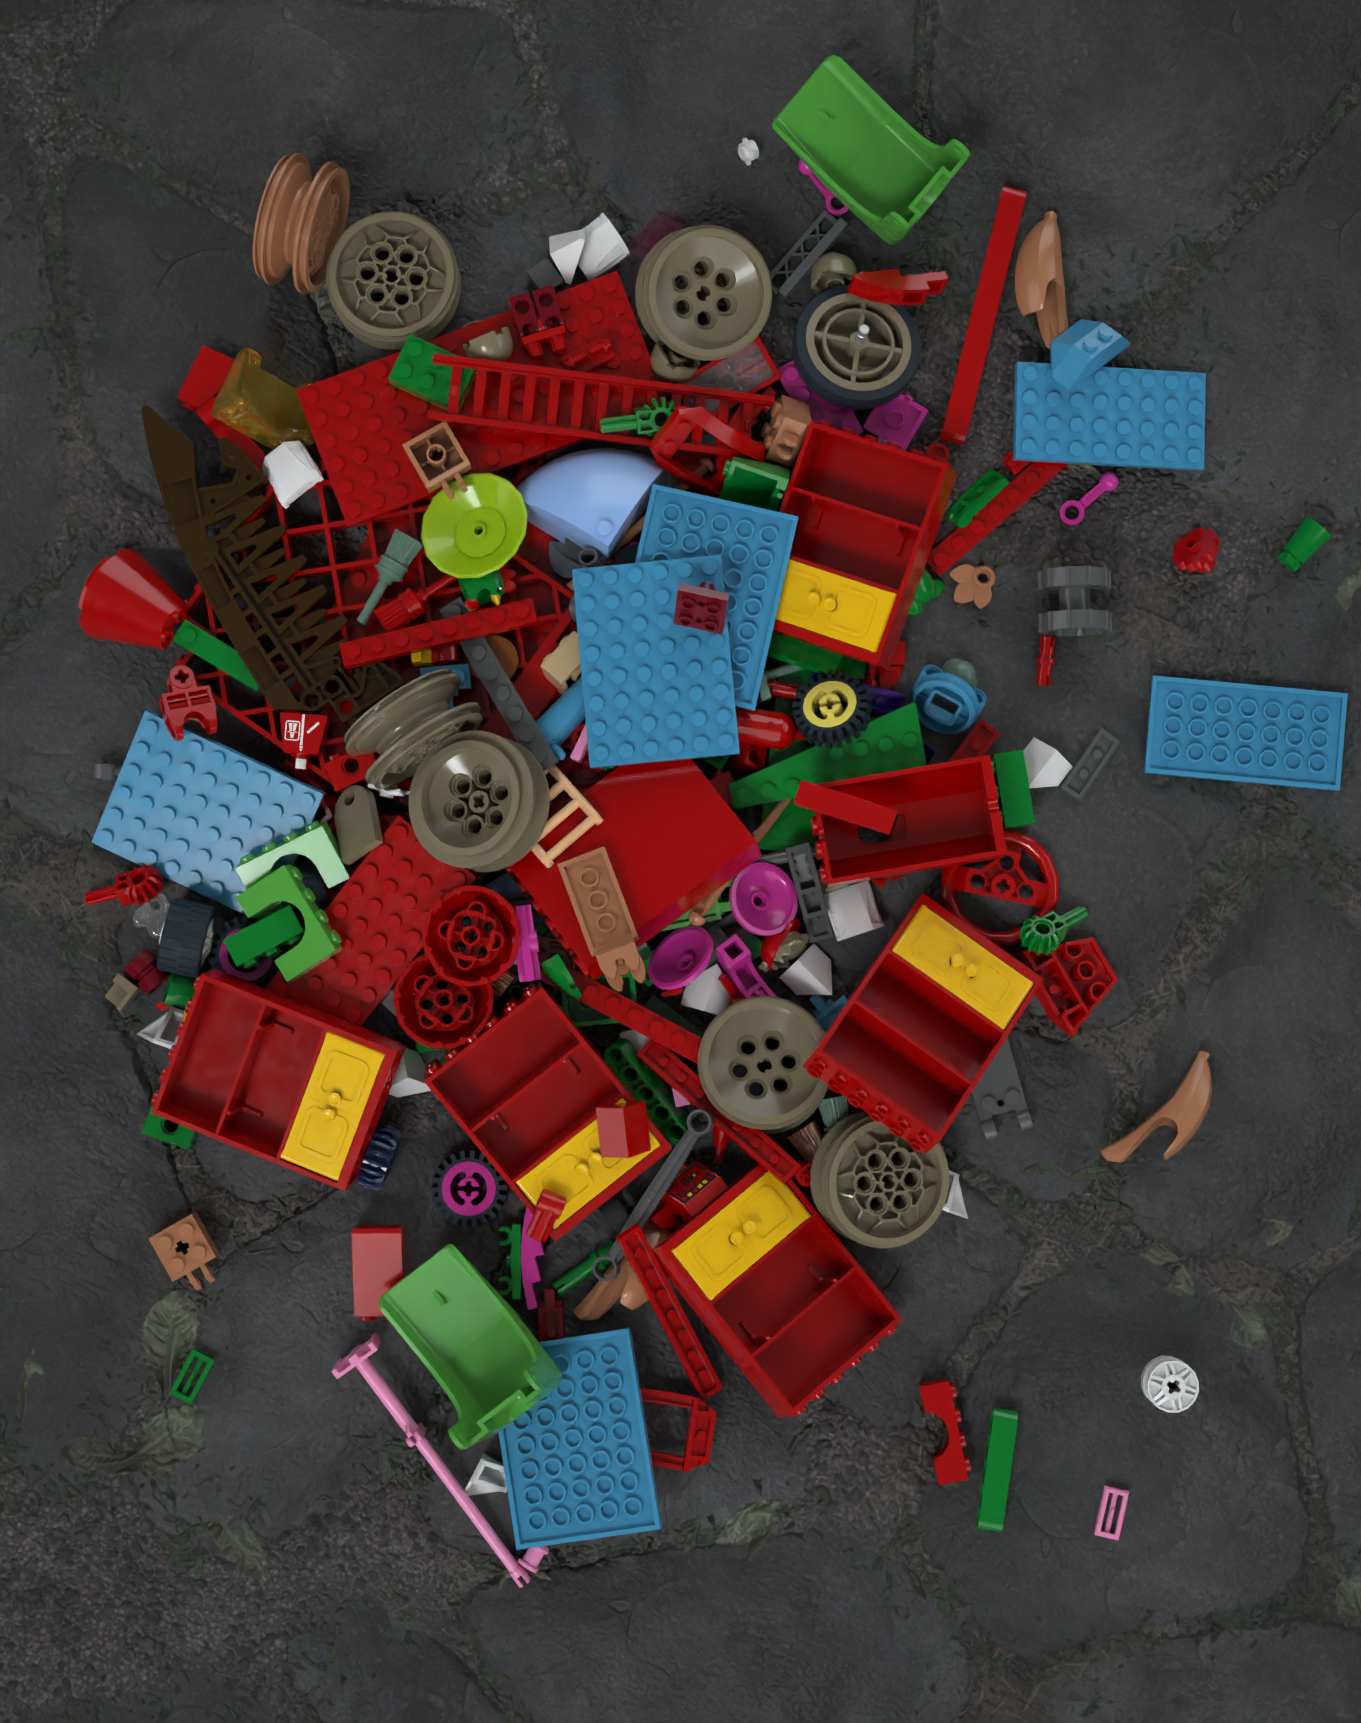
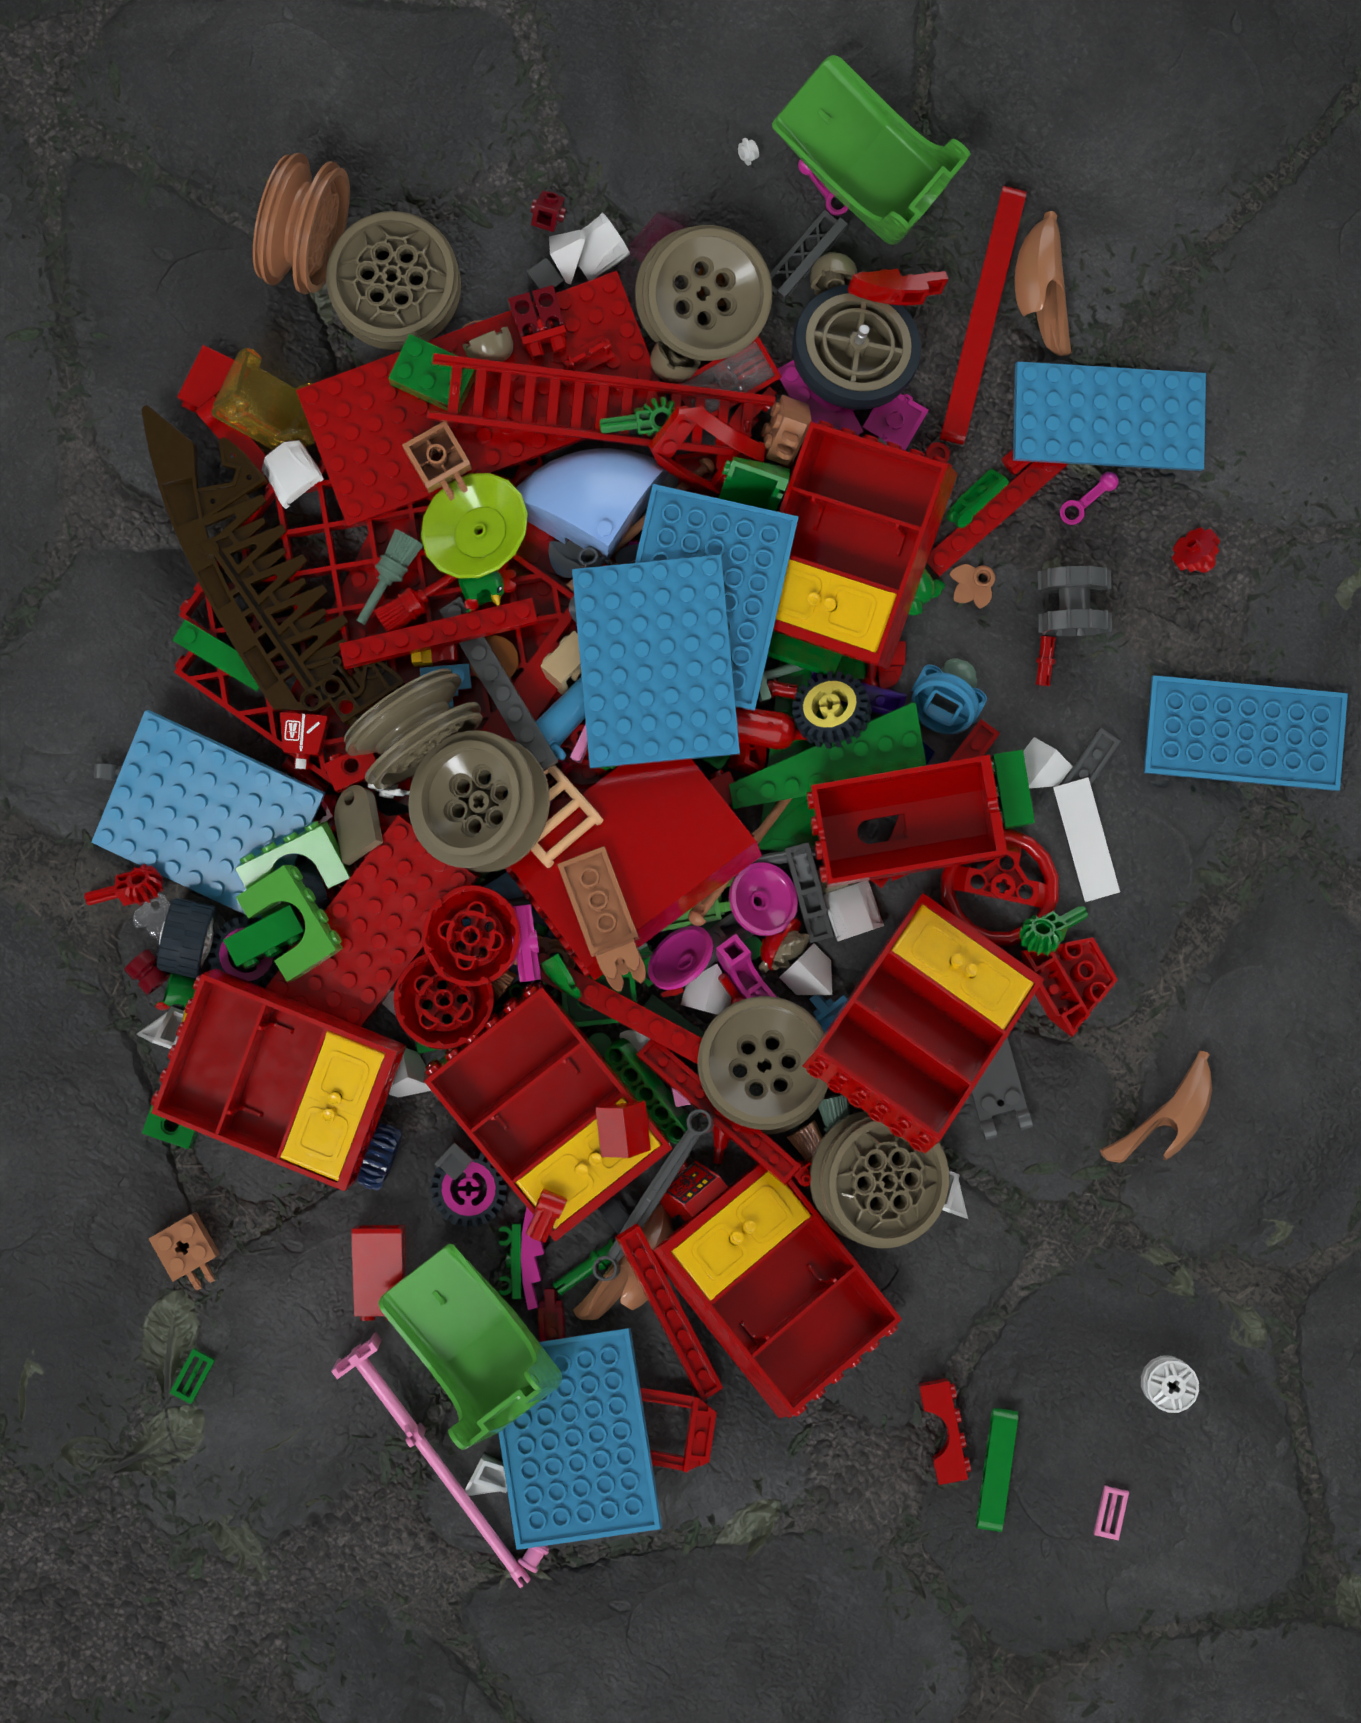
(122, 992): dark tan panel -> none
(130, 602): red cone -> none
(187, 703): red piece -> none
(455, 1160): none -> dark grey panel
(548, 211): none -> dark red brick
(601, 1042): none -> green tile
(664, 1217): red tile -> none
(701, 607): dark red plate -> none
(845, 807): red tile -> none
(1083, 351): dark azure wedge -> none
(1086, 839): none -> white sticker
(1303, 544): green plant -> none

